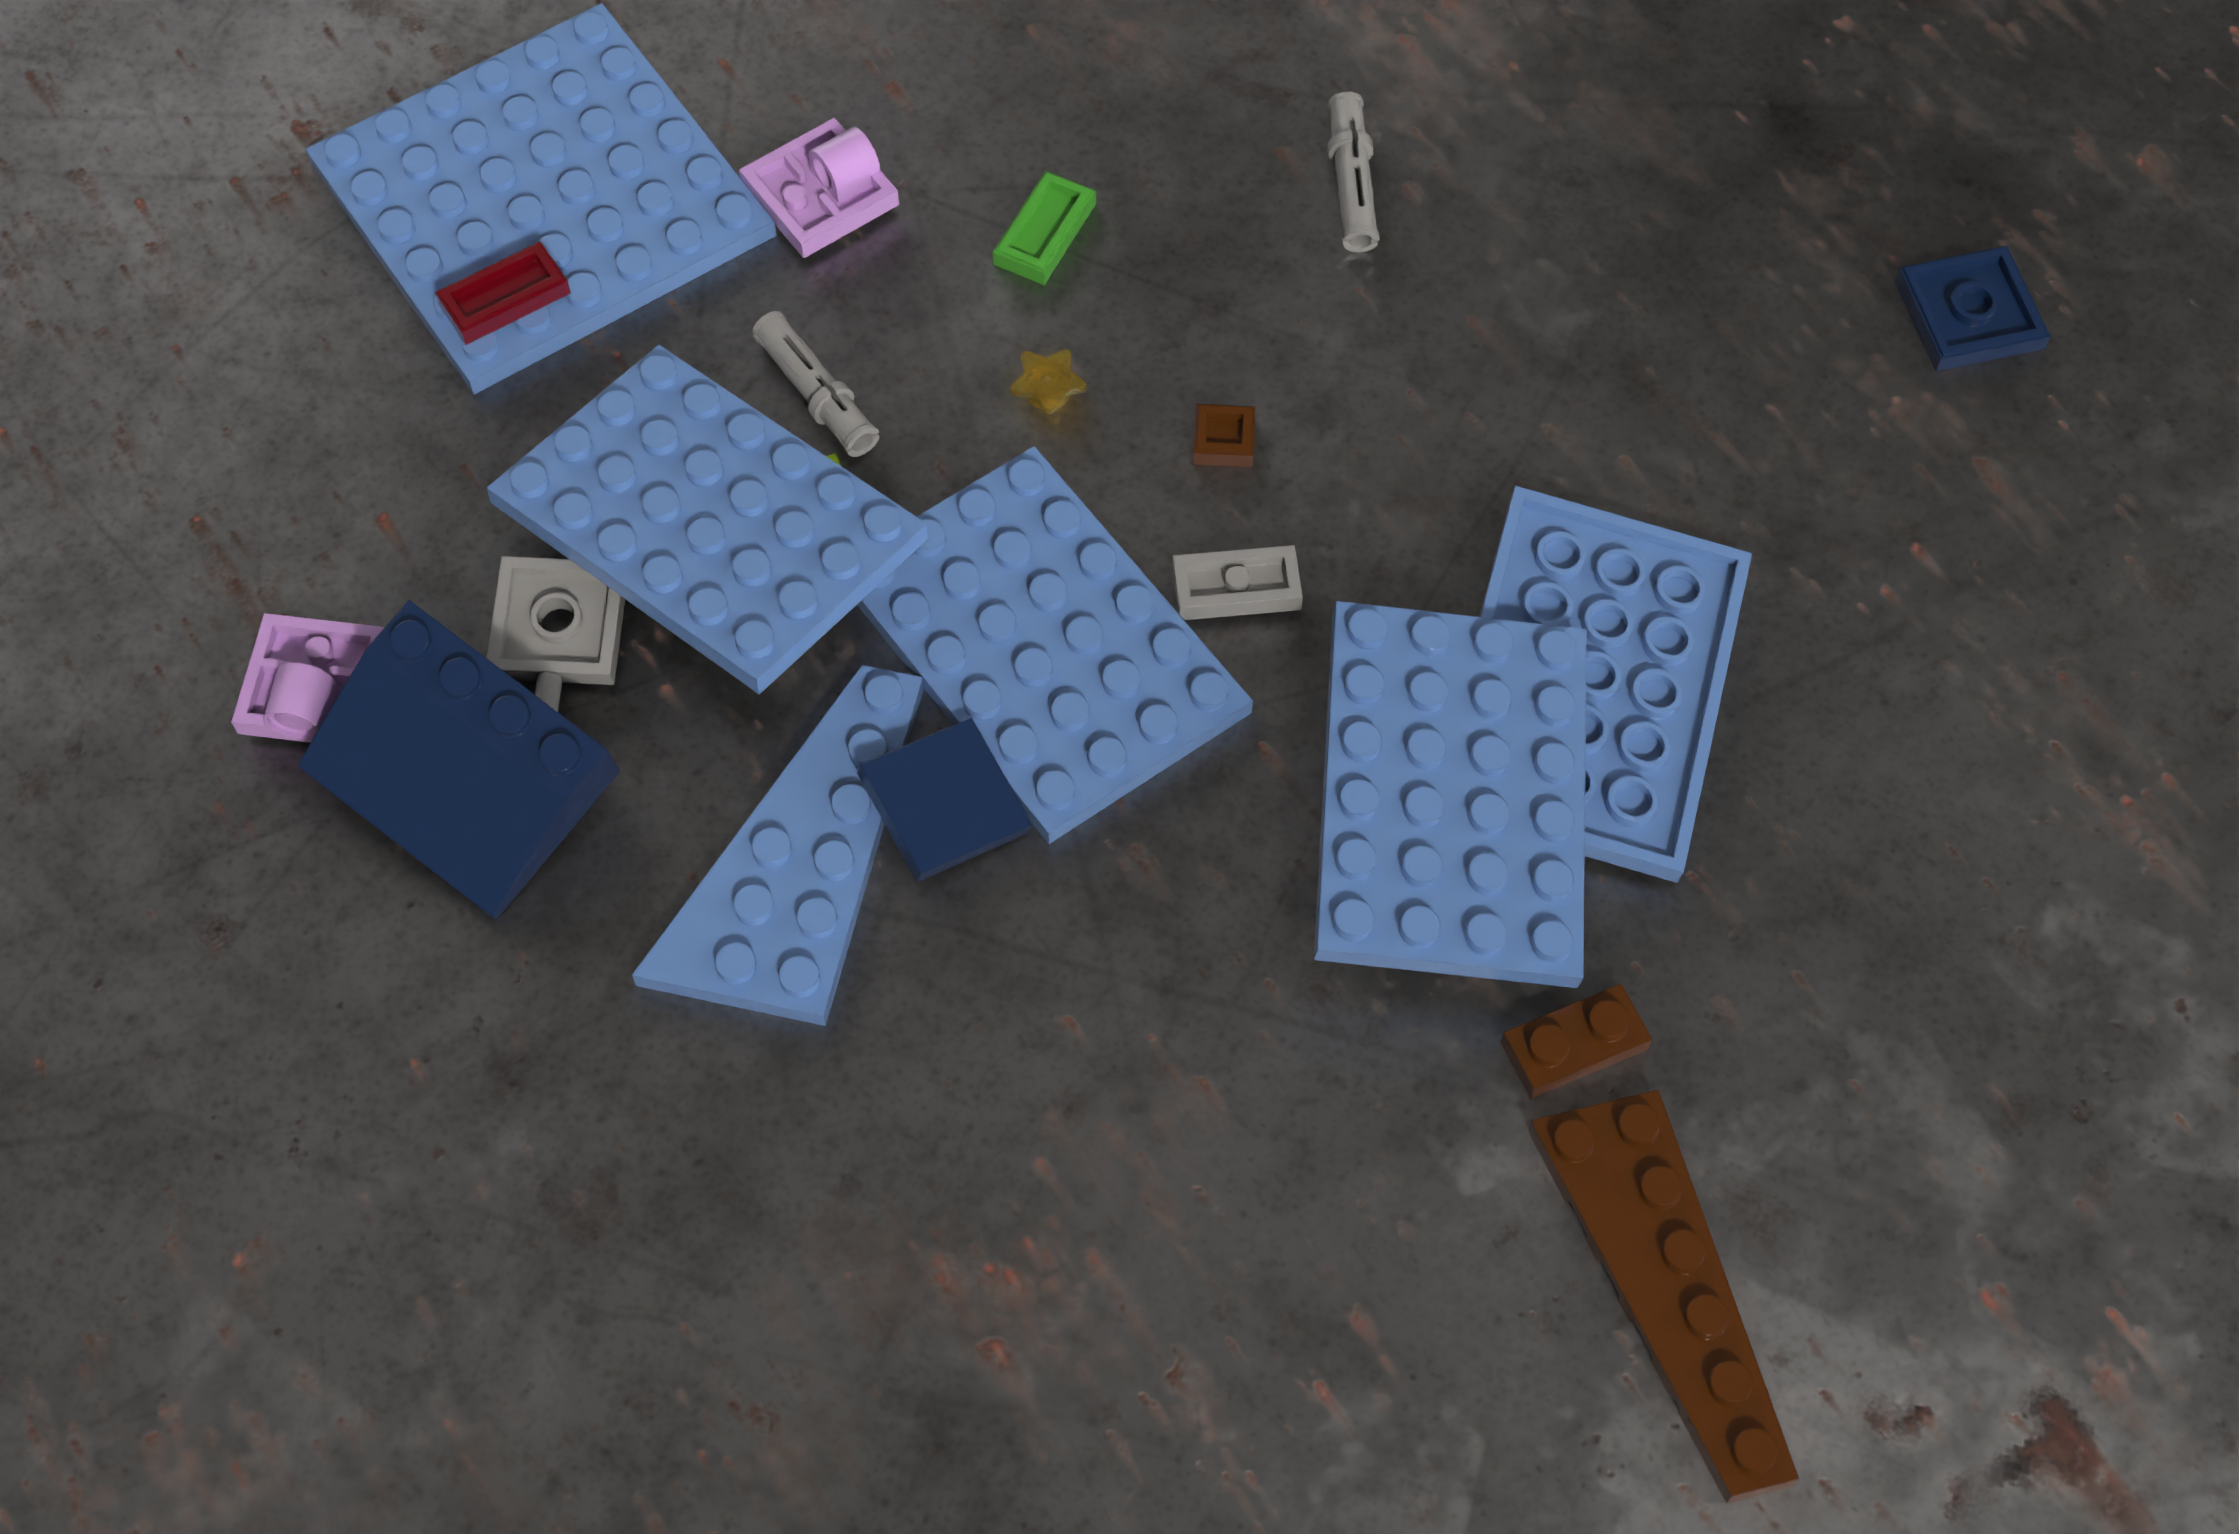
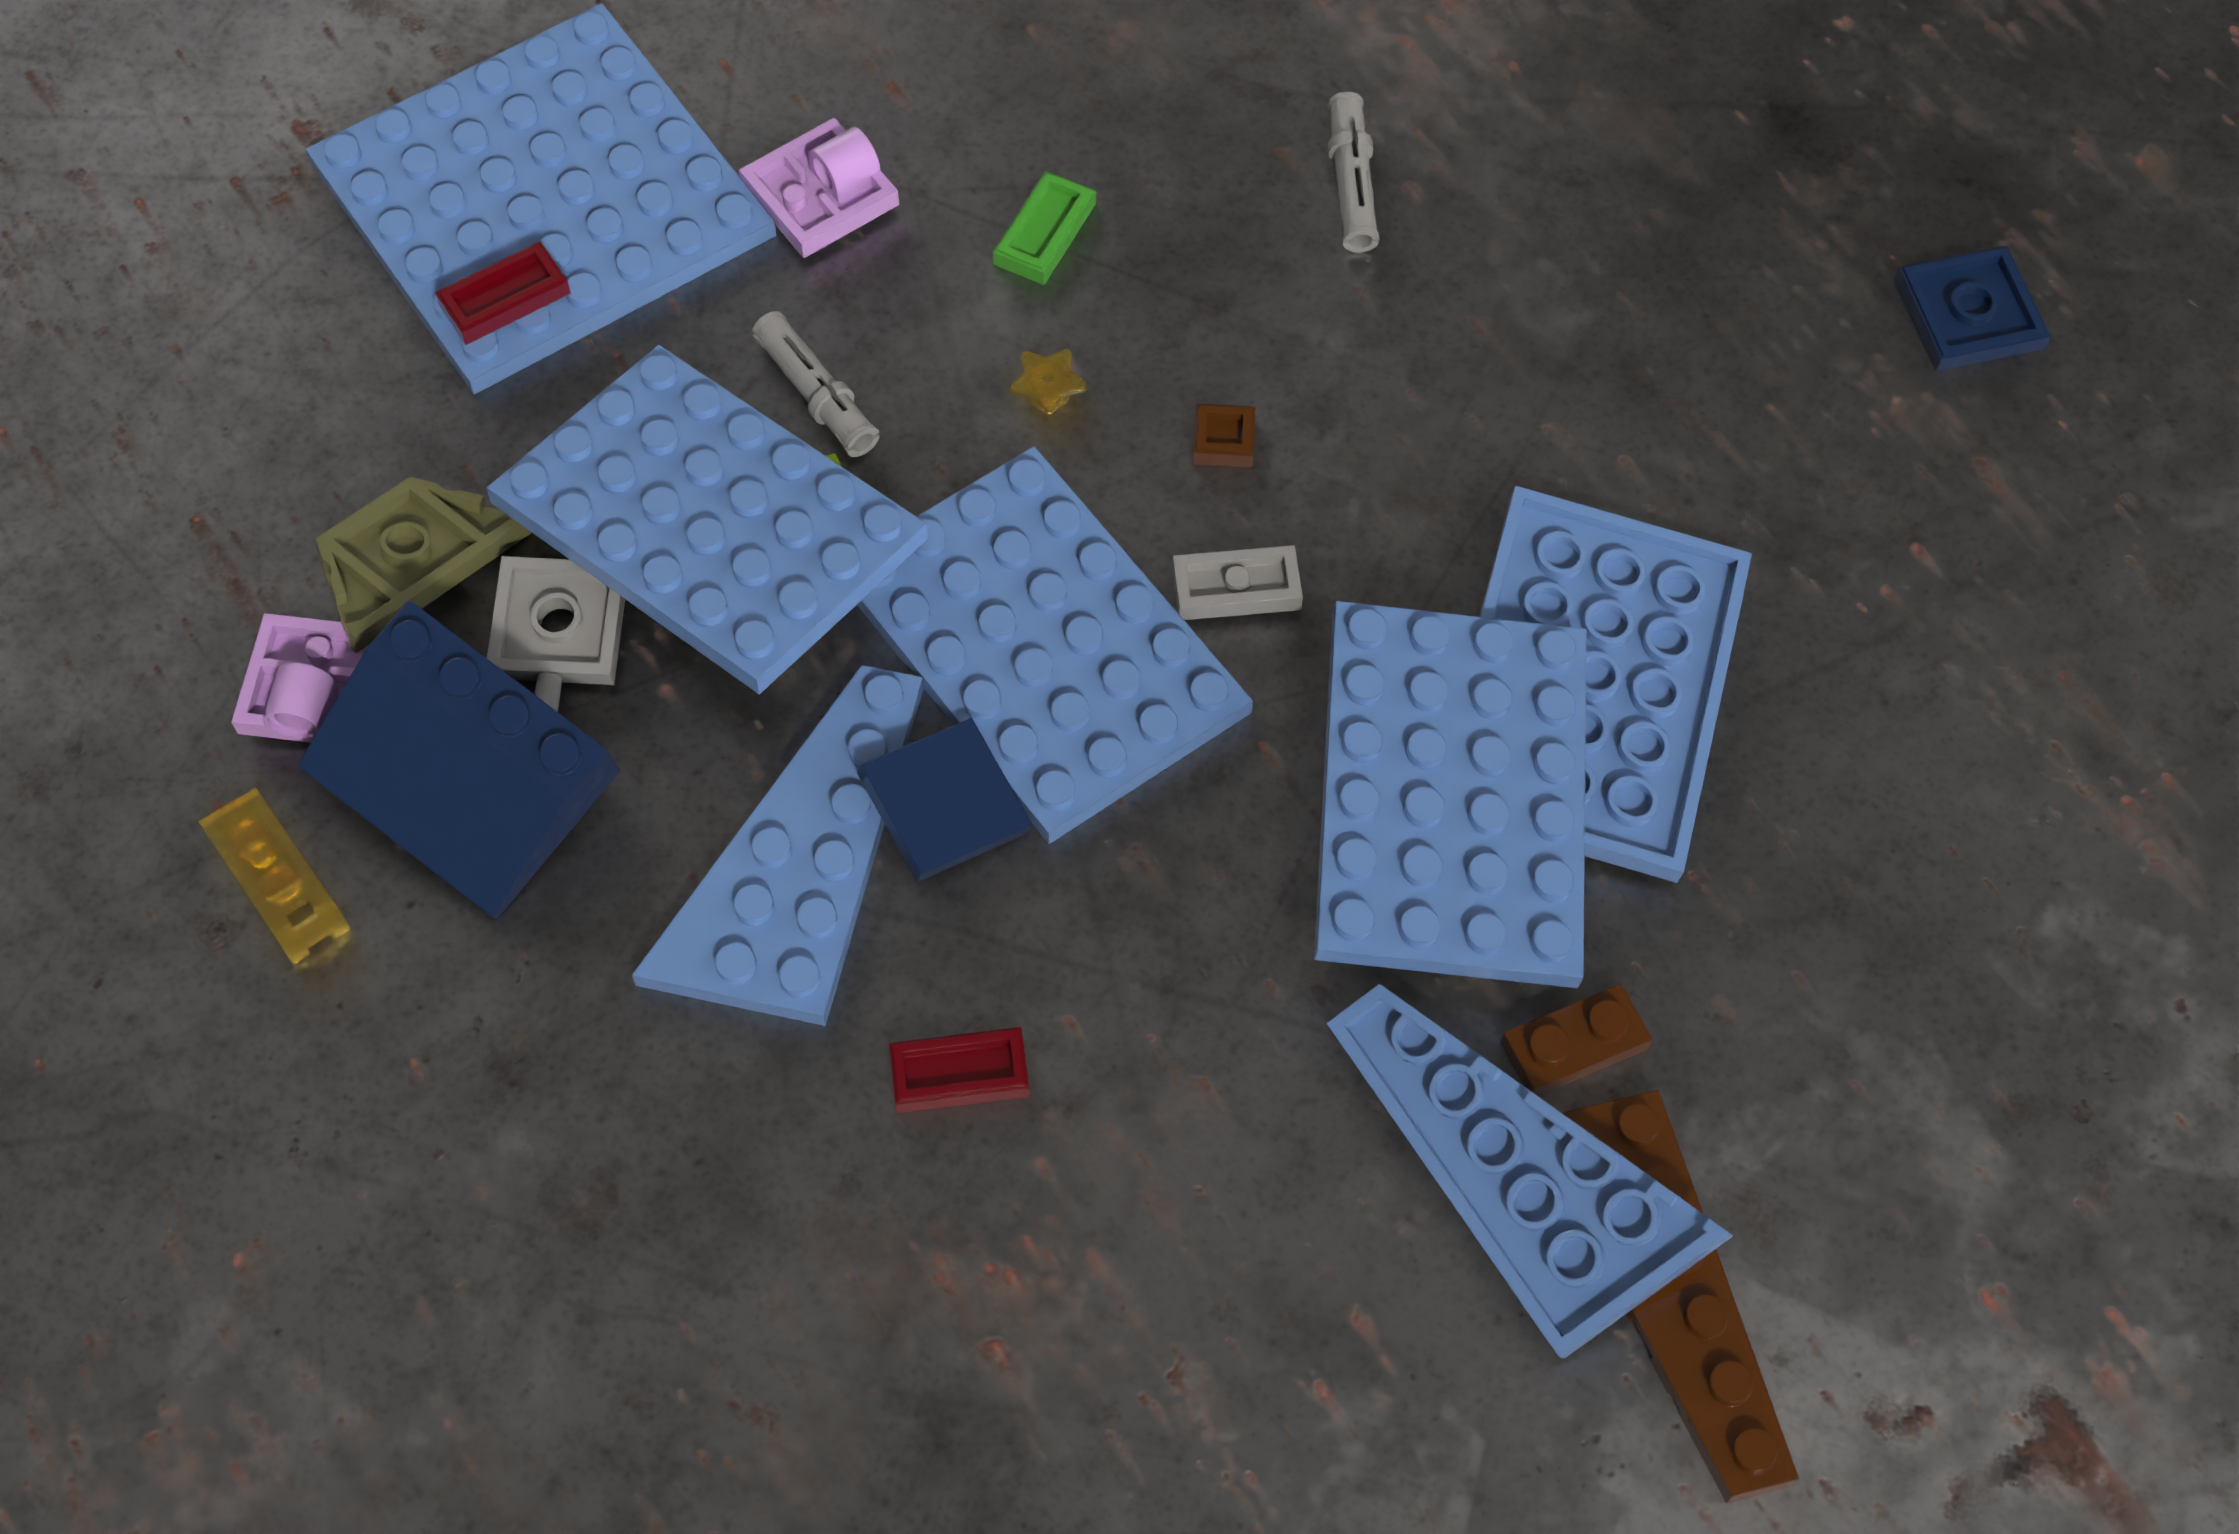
(273, 873): none -> clear yellow plate
(408, 548): none -> olive wing
(959, 1070): none -> dark red tile
(1547, 1200): none -> medium blue wing

